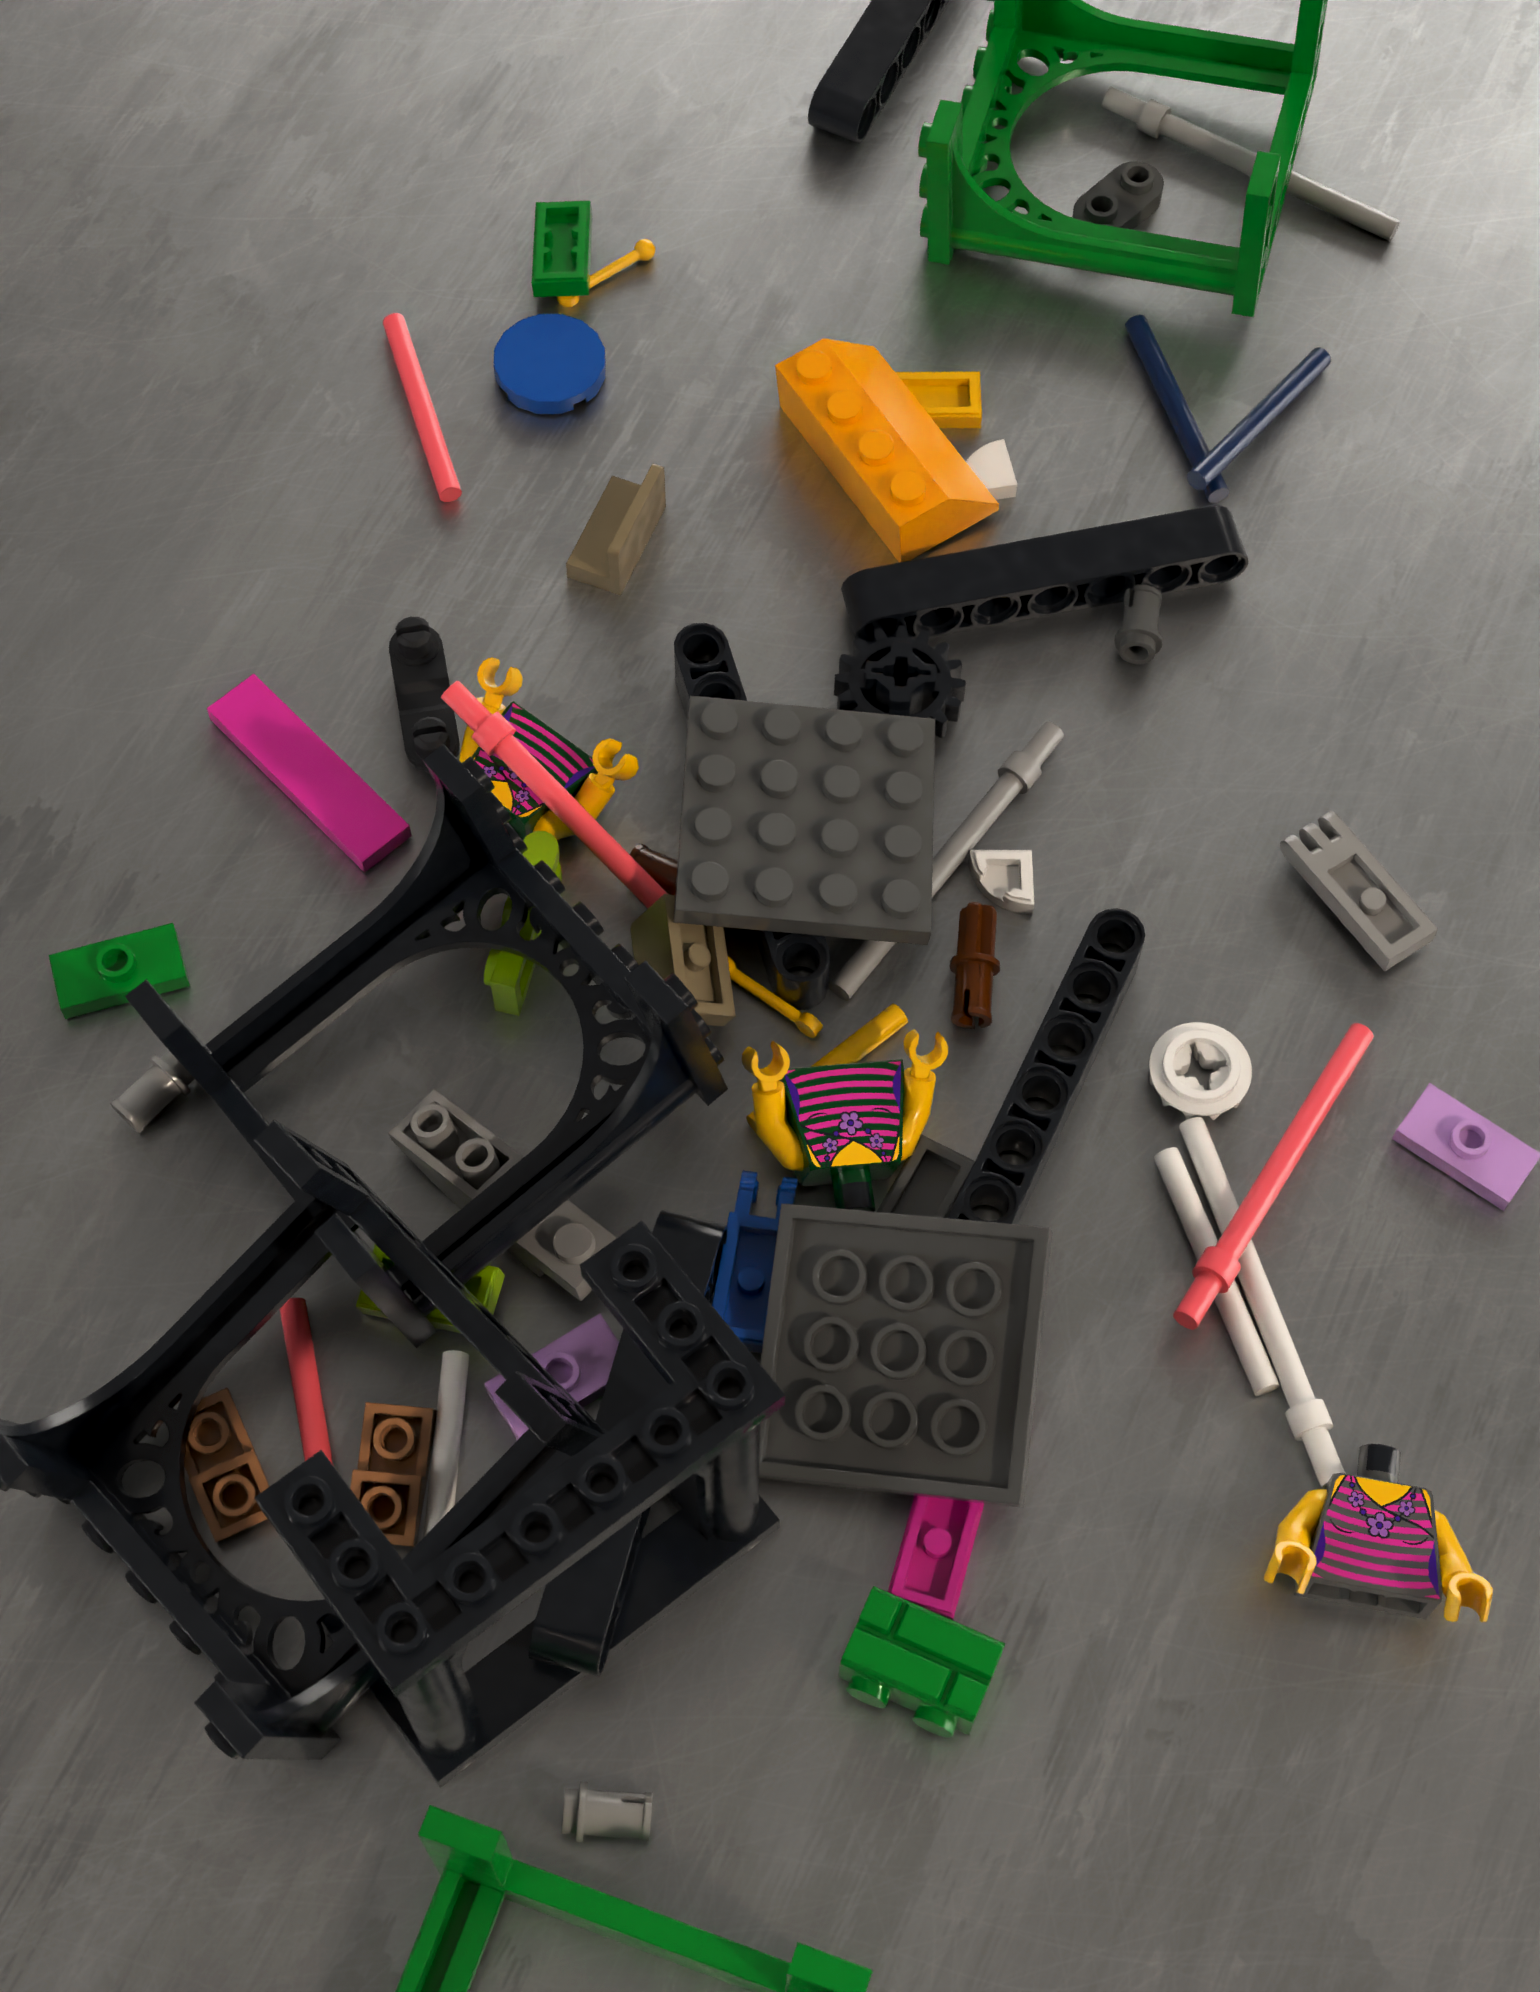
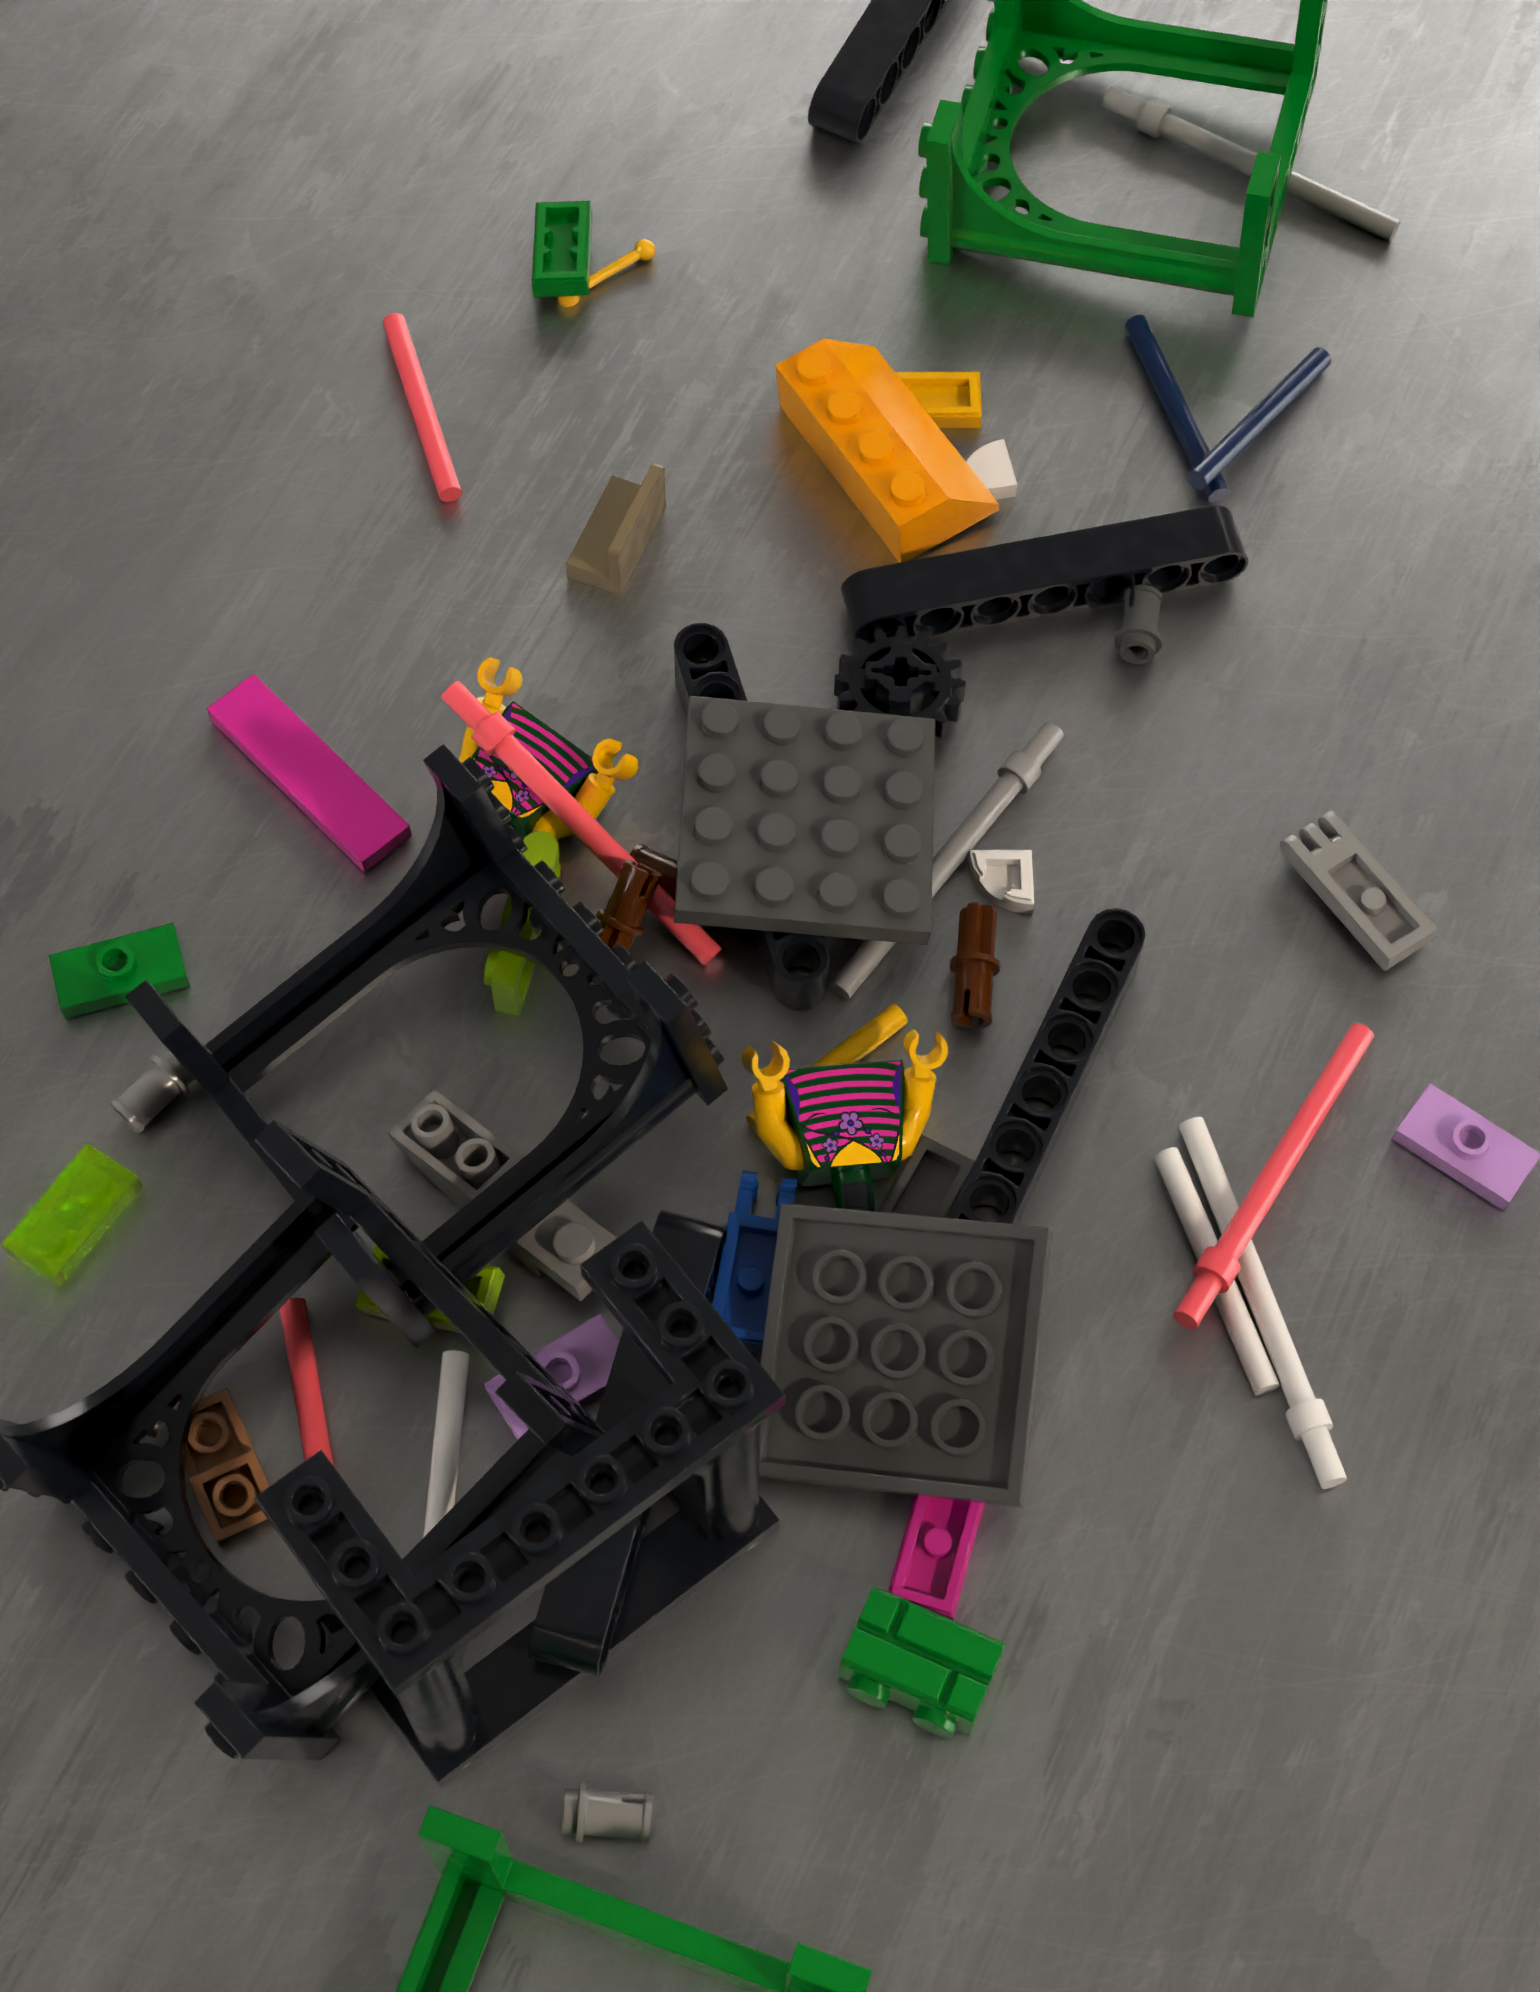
(72, 1215): none -> clear neon green plate
(394, 1467): medium nougat slope -> none
(419, 683): black piece -> none
(549, 363): blue tile -> none
(628, 904): none -> reddish brown axle
(690, 952): dark tan panel -> none
(805, 1021): yellow hinge -> none
(1124, 196): dark grey plate -> none
(1213, 1049): white gear -> none
(1377, 1545): torso -> none

